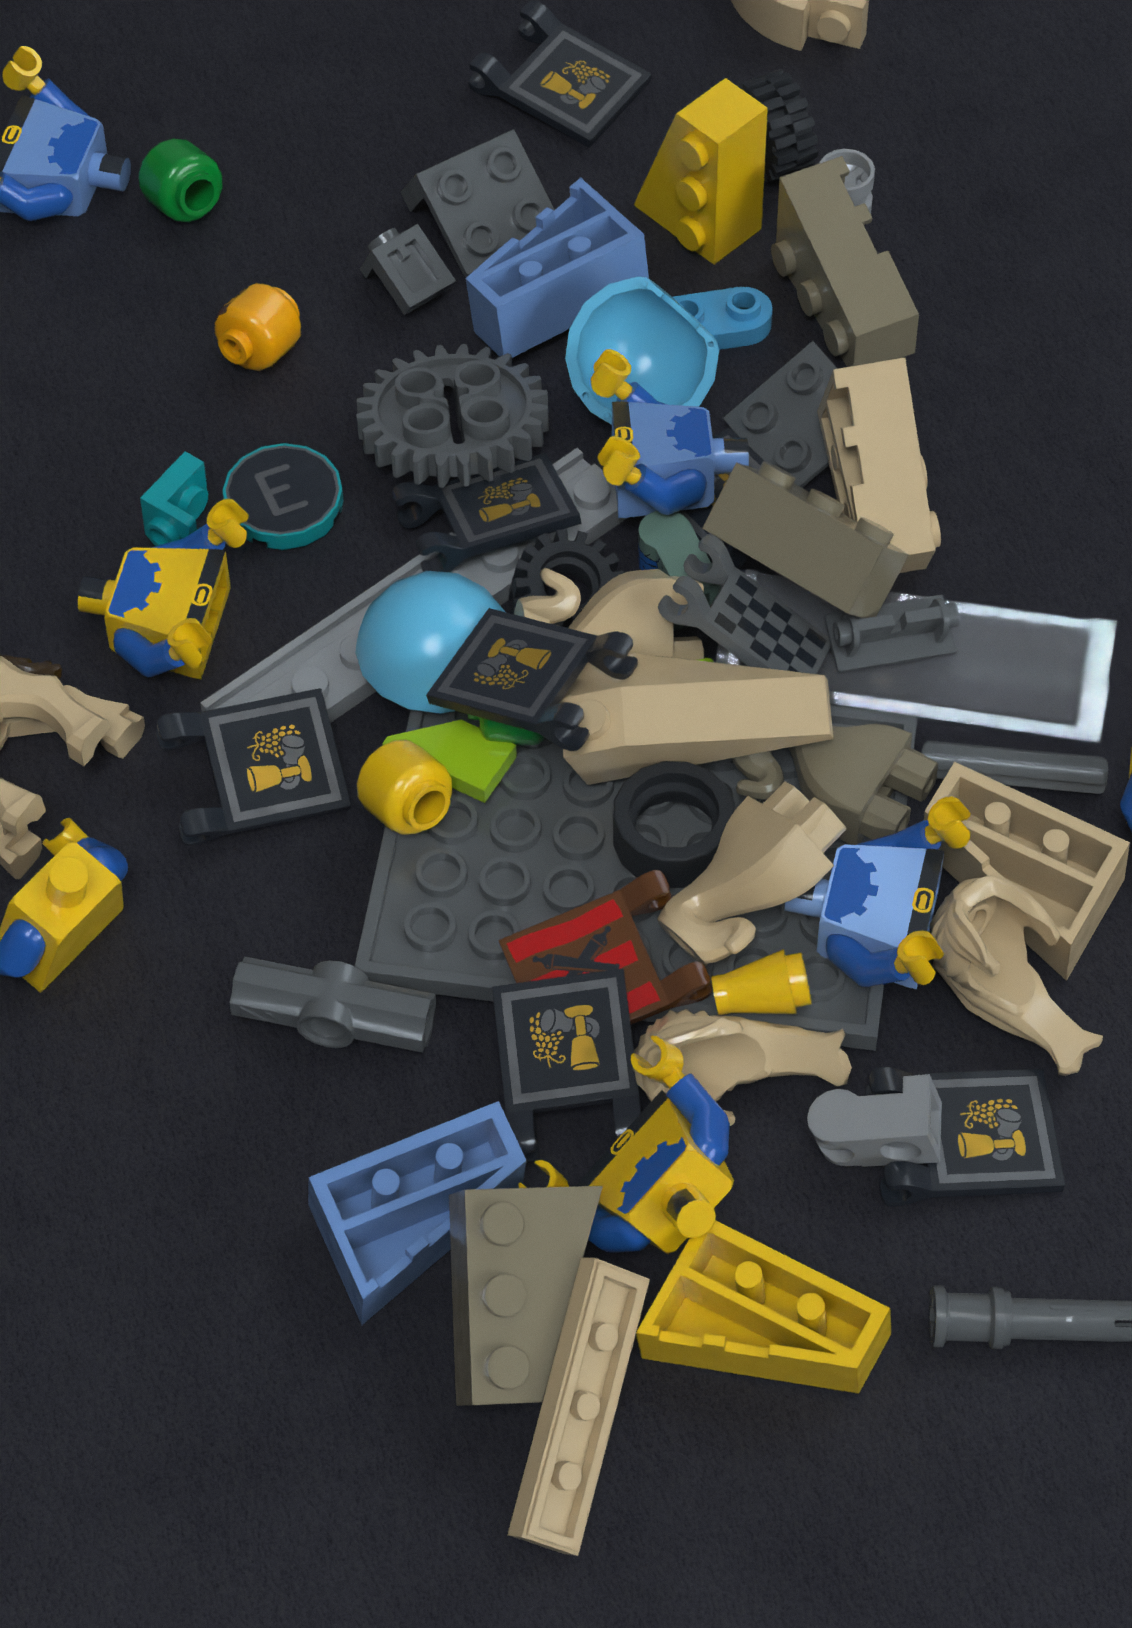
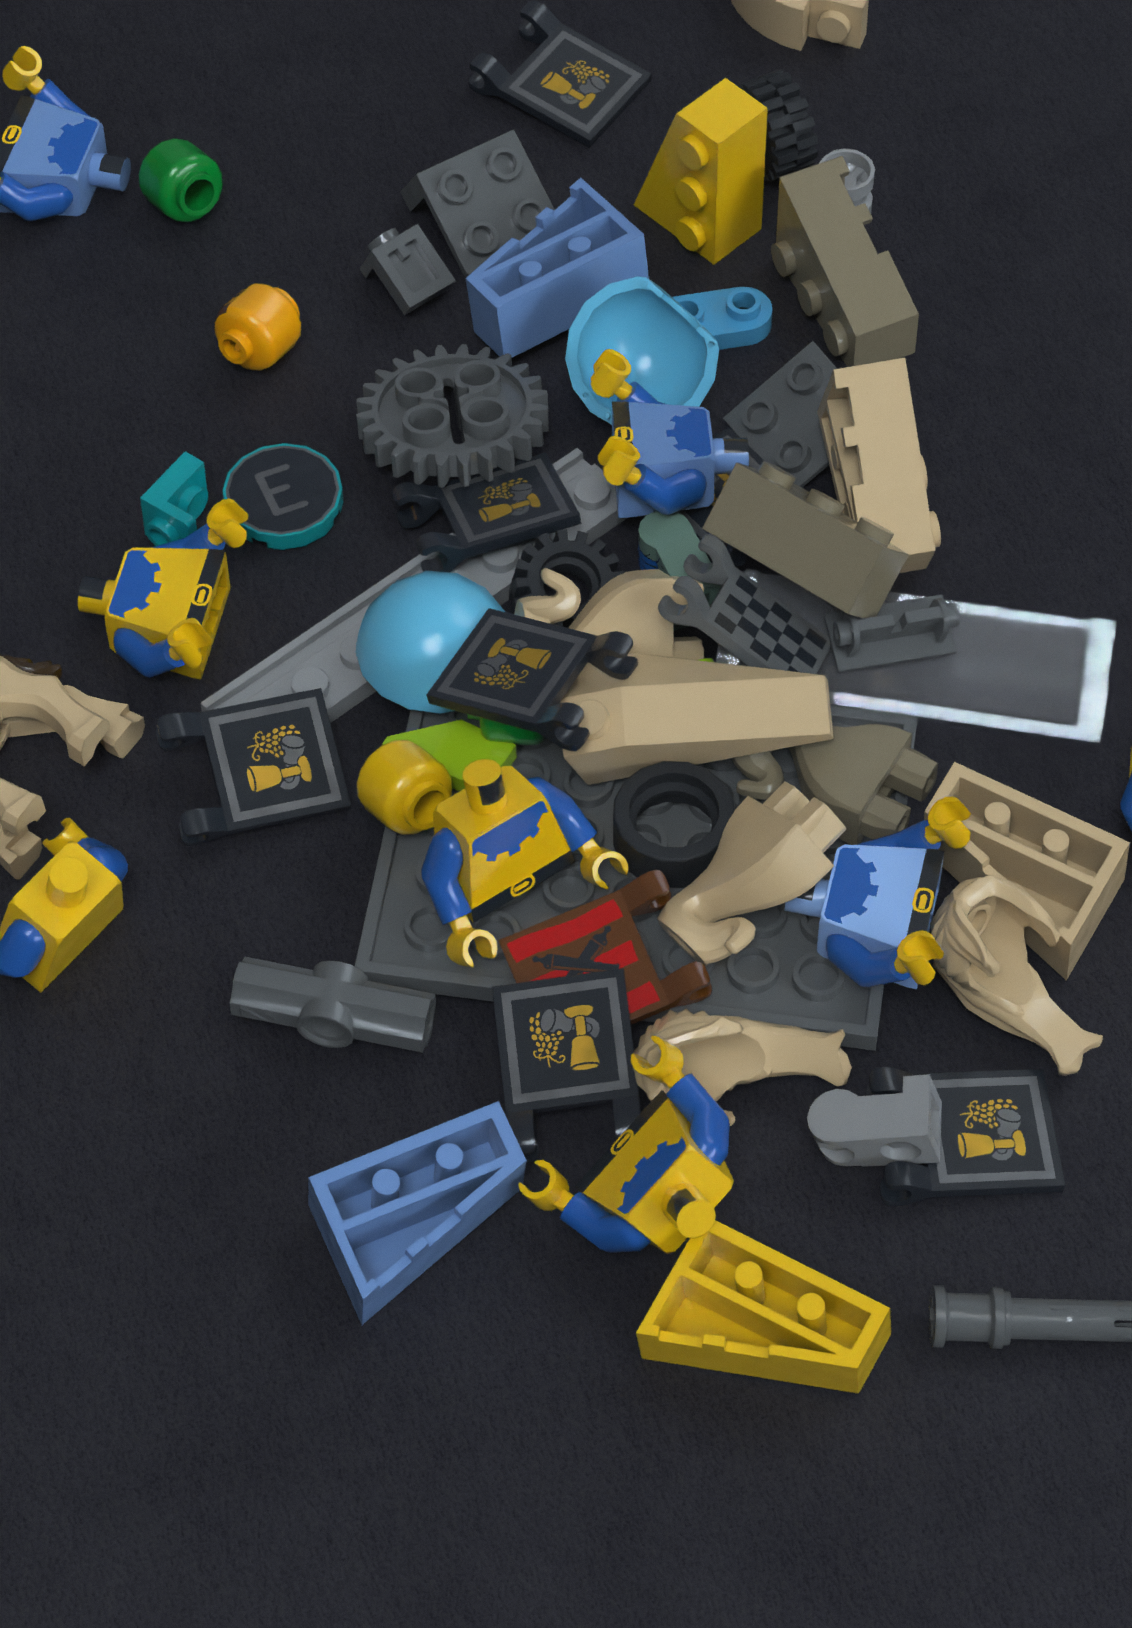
(498, 844): none -> torso
(513, 1285): dark tan wedge -> none
(579, 1406): tan tile -> none
(764, 986): yellow cone -> none
(1023, 766): dark grey axle -> none

